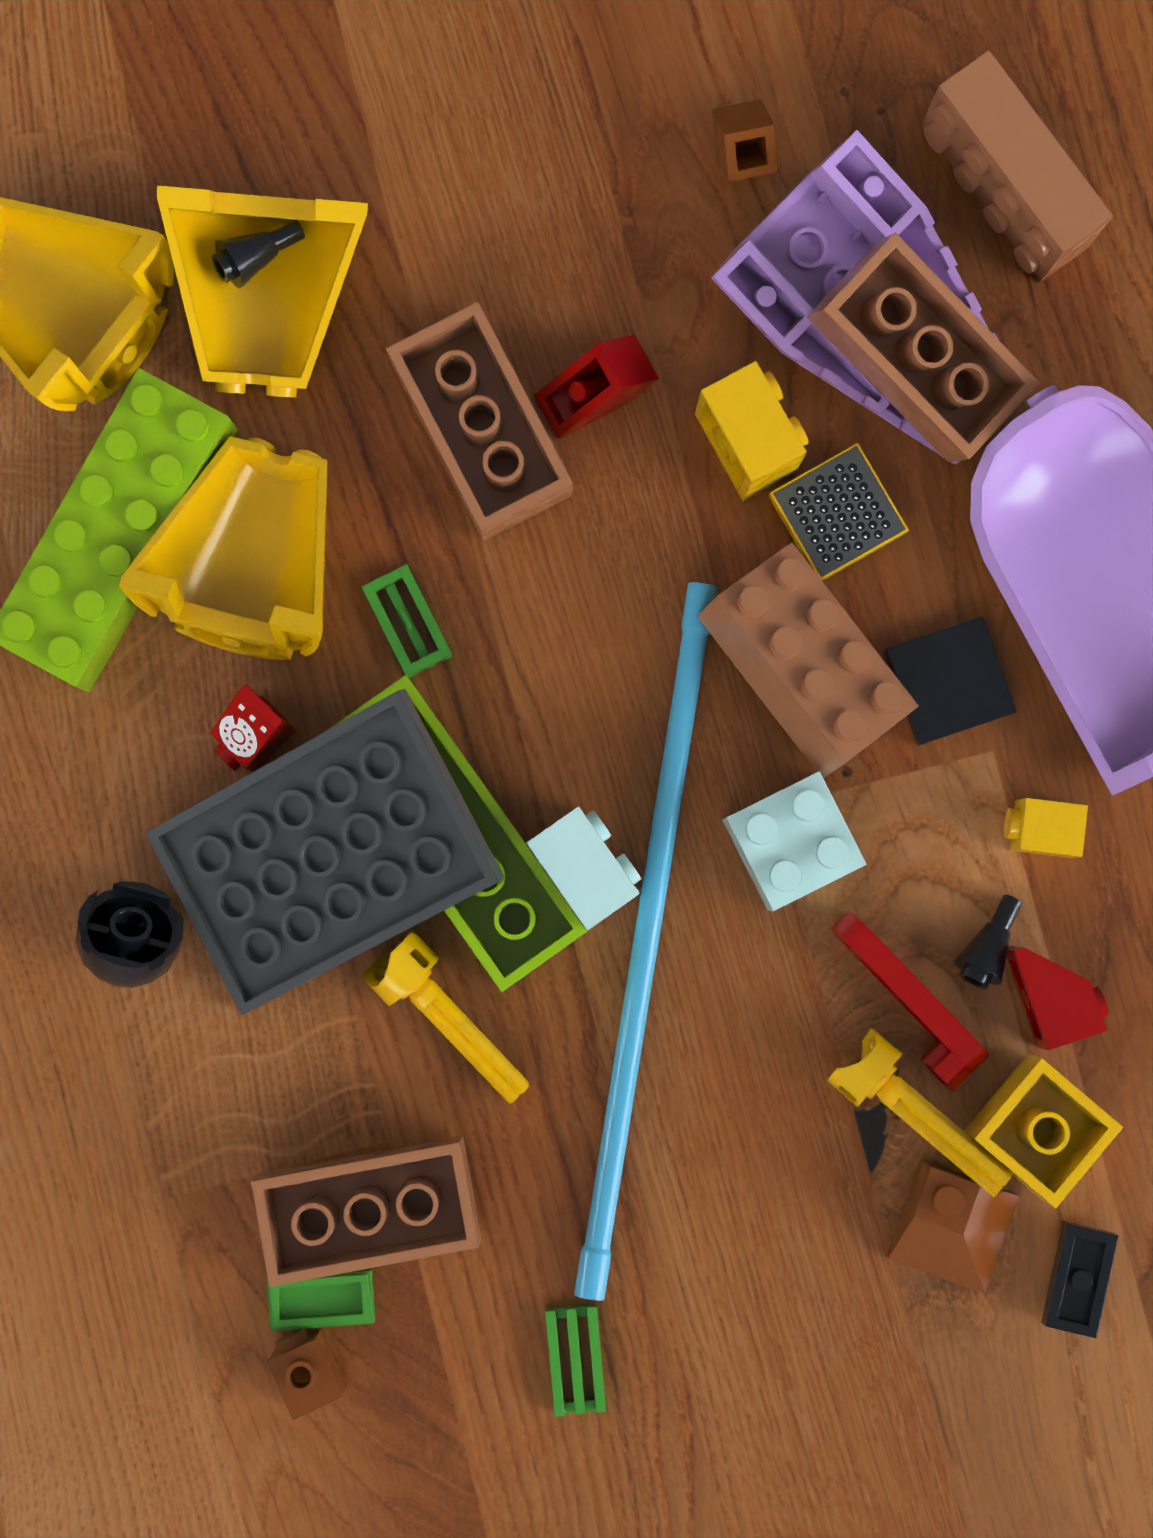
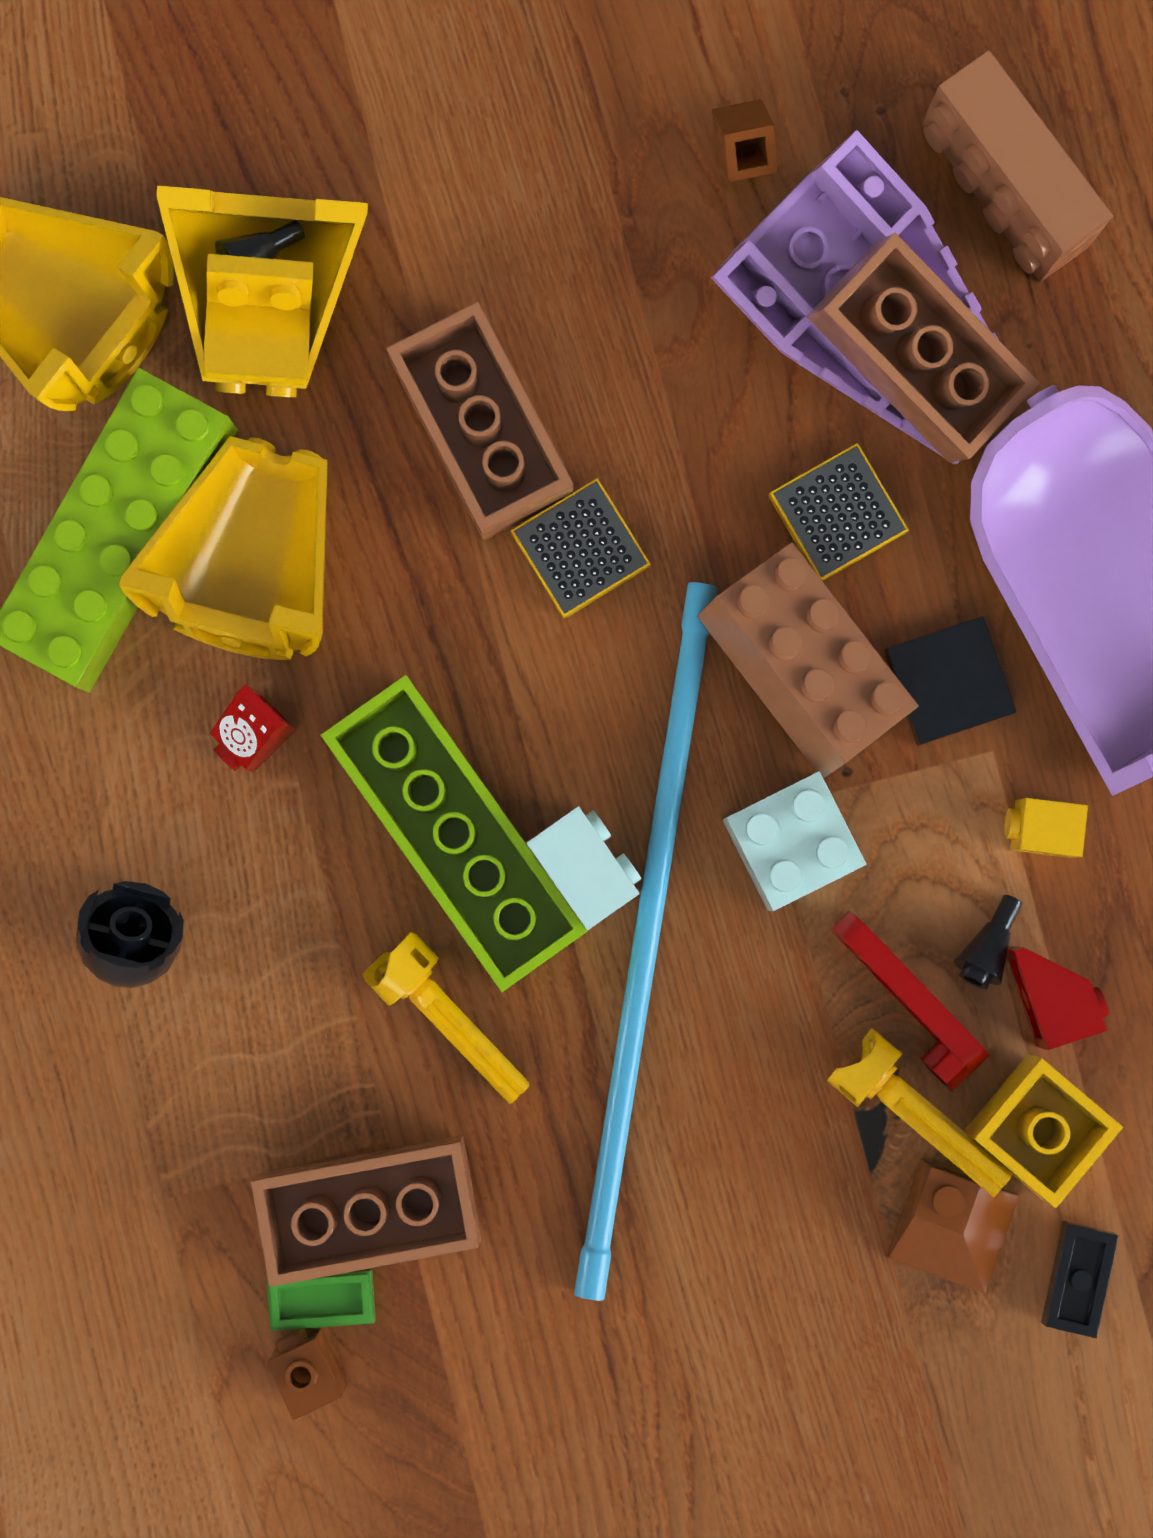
(257, 319): none -> yellow bracket
(325, 853): dark grey plate -> none
(426, 660): bright green tile -> none
(579, 1403): bright green tile -> none
(580, 548): none -> tile
(596, 384): red slope -> none
(751, 430): yellow brick -> none

